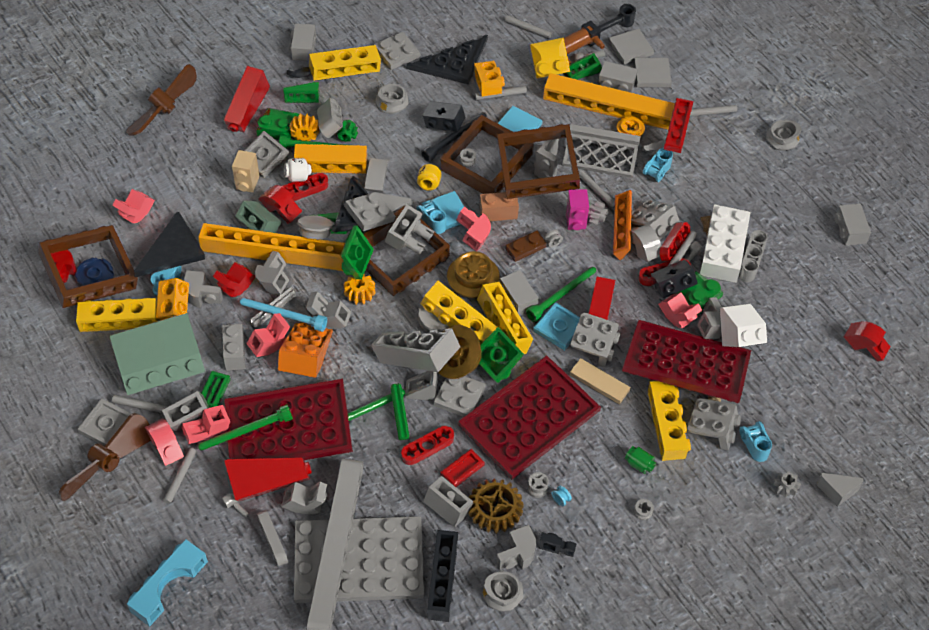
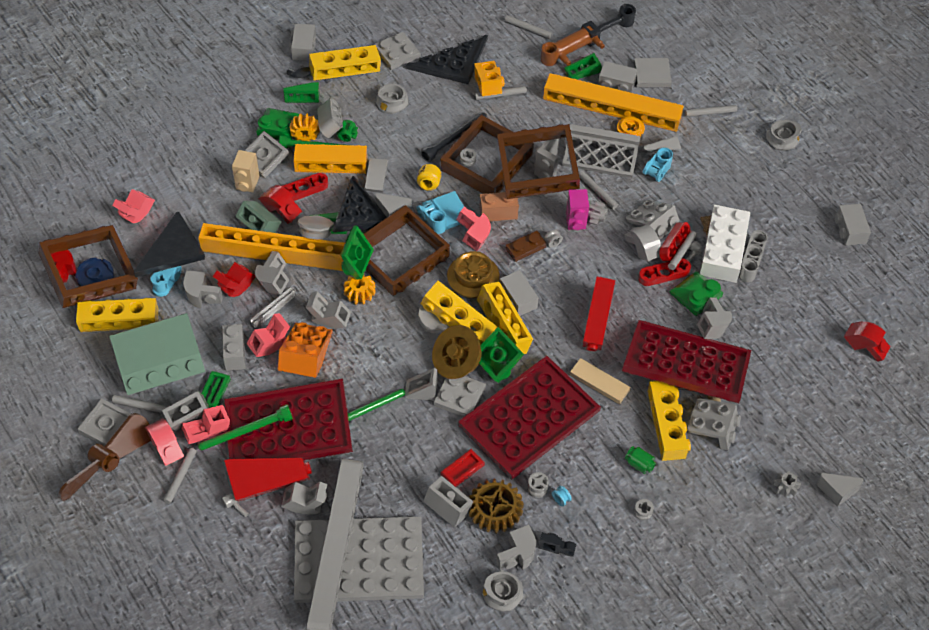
(163, 100): reddish brown piece -> none
(172, 298): light orange brick -> none
(185, 561): medium azure arch -> none
(246, 99): red slope -> none
(272, 538): light grey beam -> none
(297, 170): white head -> none
(318, 322): medium azure piece -> none
(369, 211): light grey plate -> none
(399, 411): green axle -> none
(406, 224): light grey brick -> none
(416, 349): light grey wedge -> none
(423, 453): red beam -> none
(442, 576): black brick -> none
(444, 116): black brick -> none
(519, 120): medium azure tile -> none
(535, 311): green piece -> none
(550, 57): yellow slope -> none
(557, 326): medium azure tile -> none
(579, 56): light grey bar -> none
(596, 337): light grey bracket -> none
(622, 224): orange slope -> none
(631, 46): light grey tile -> none
(674, 278): black brick -> none
(678, 125): red tile -> none
(678, 311): coral brick -> none
(742, 326): white slope -> none
(755, 438): medium azure piece -> none

